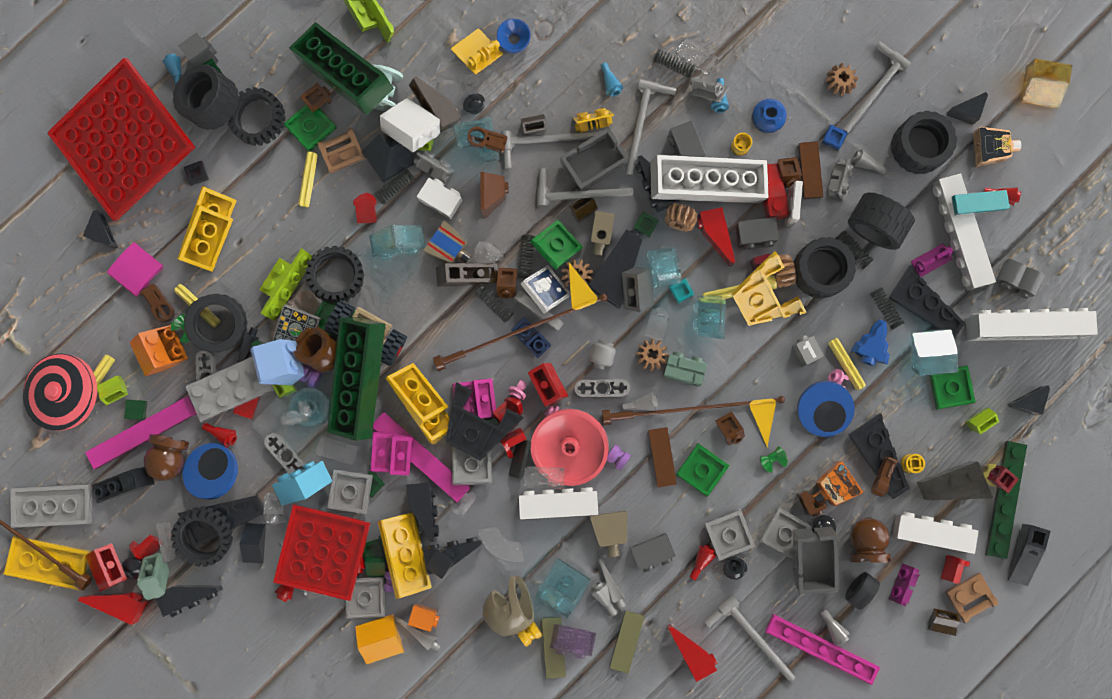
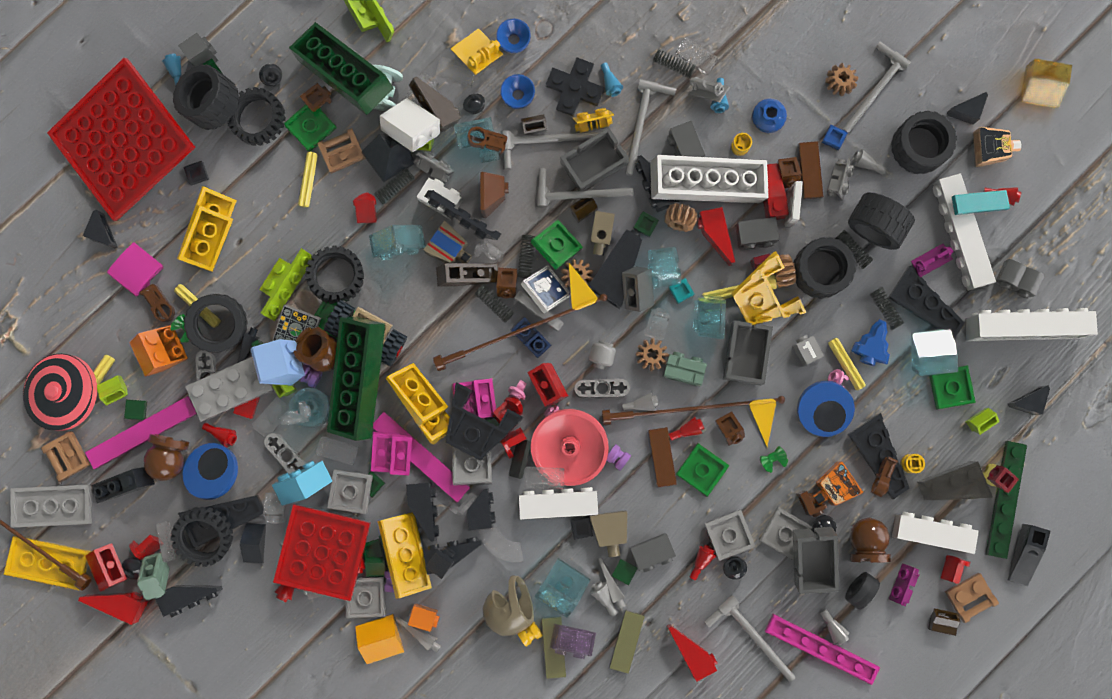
(71, 454): none -> medium nougat plate
(270, 74): none -> black hat
(437, 200): none -> black wing
(479, 513): none -> black slope
(514, 83): none -> blue piece
(575, 86): none -> black plate
(581, 528): none -> black tile
(624, 571): none -> dark green tile
(691, 428): none -> red cone
(748, 353): none -> dark grey piece

